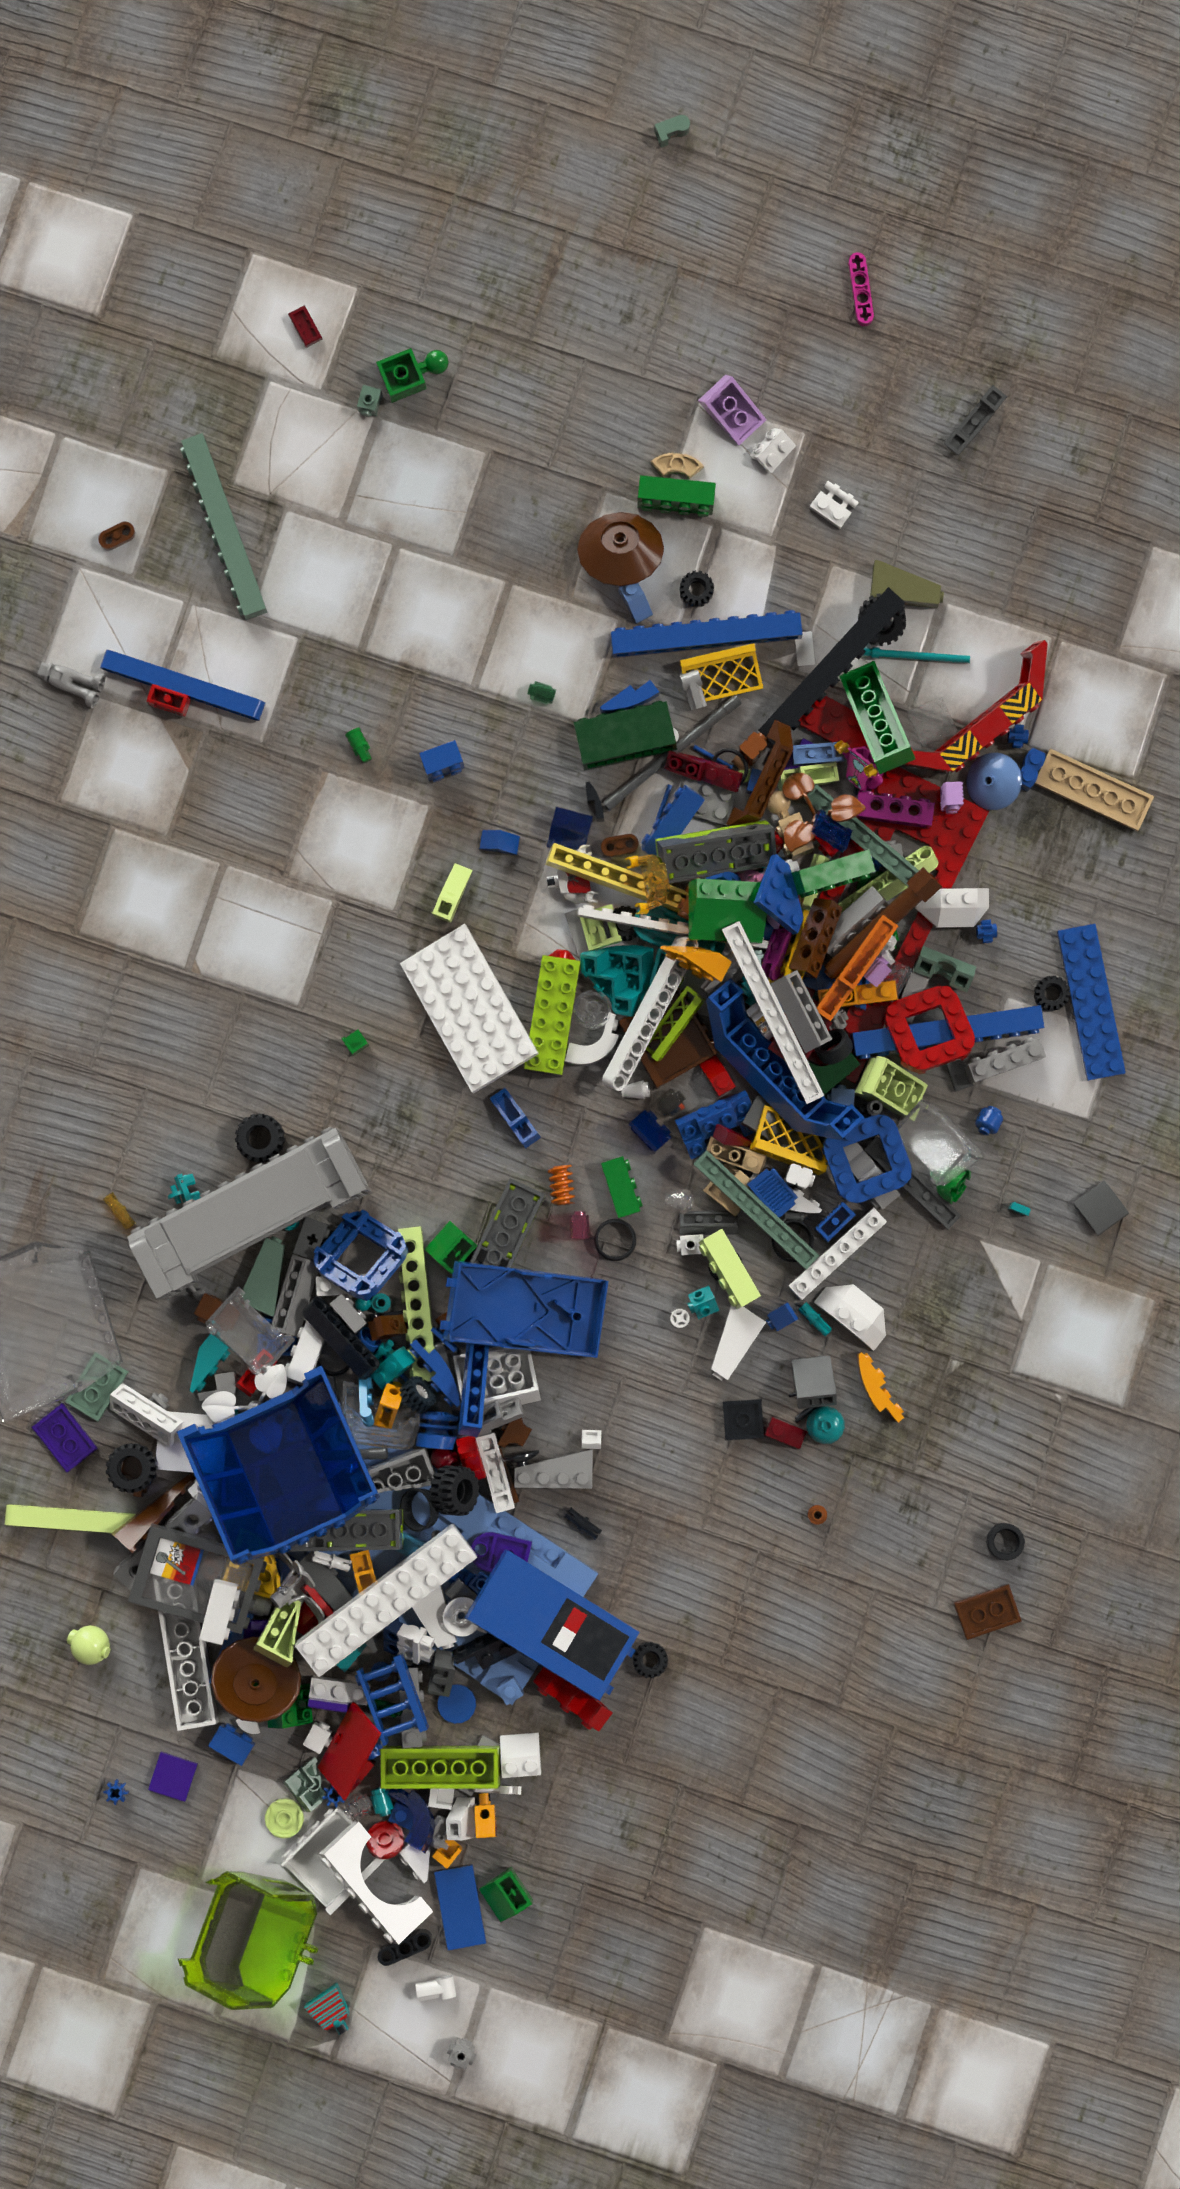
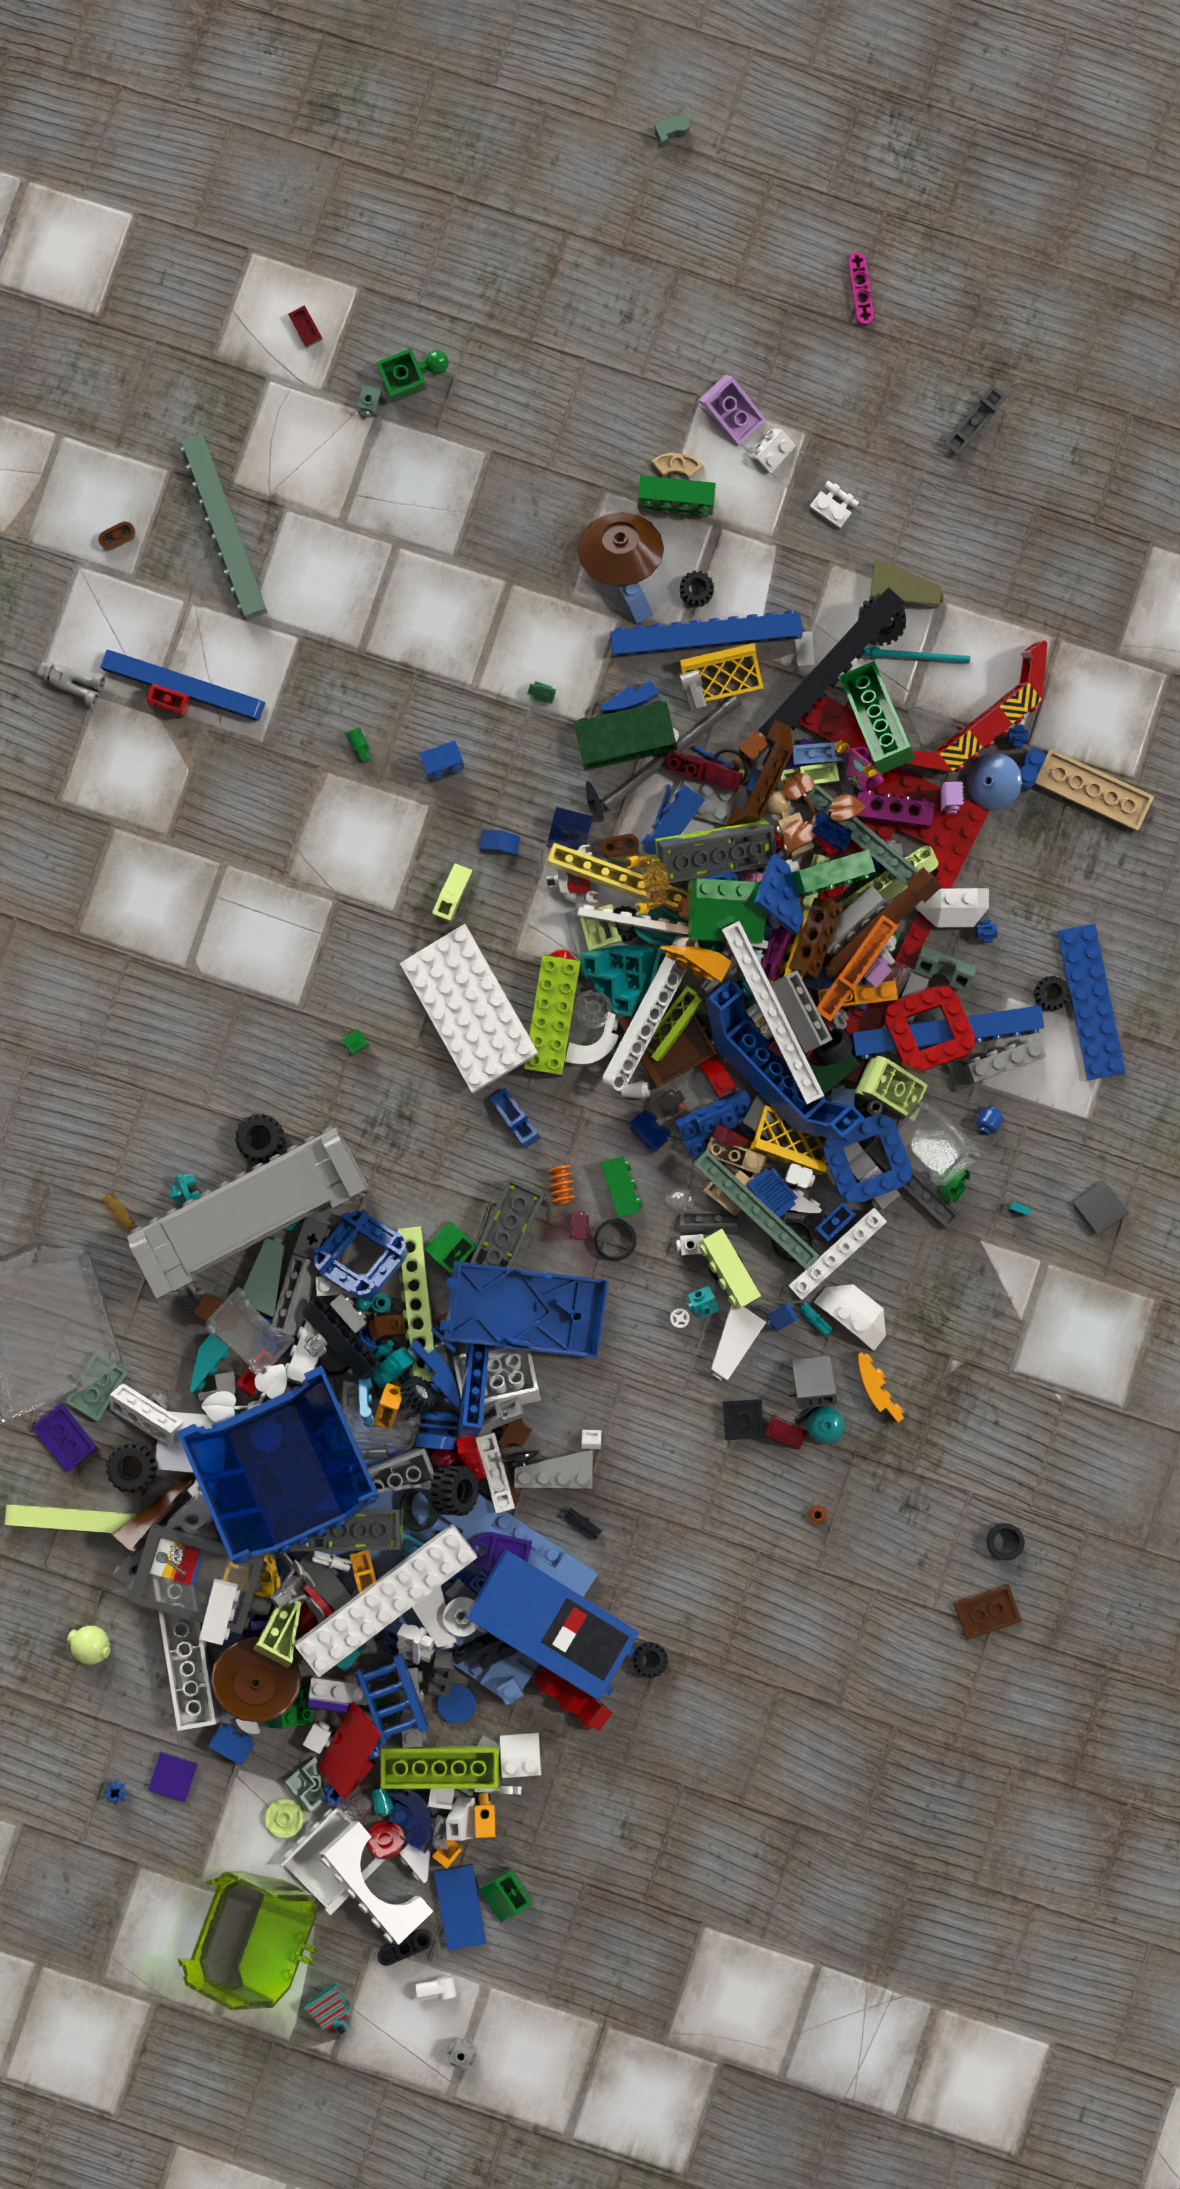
(315, 1345): none -> light grey gear

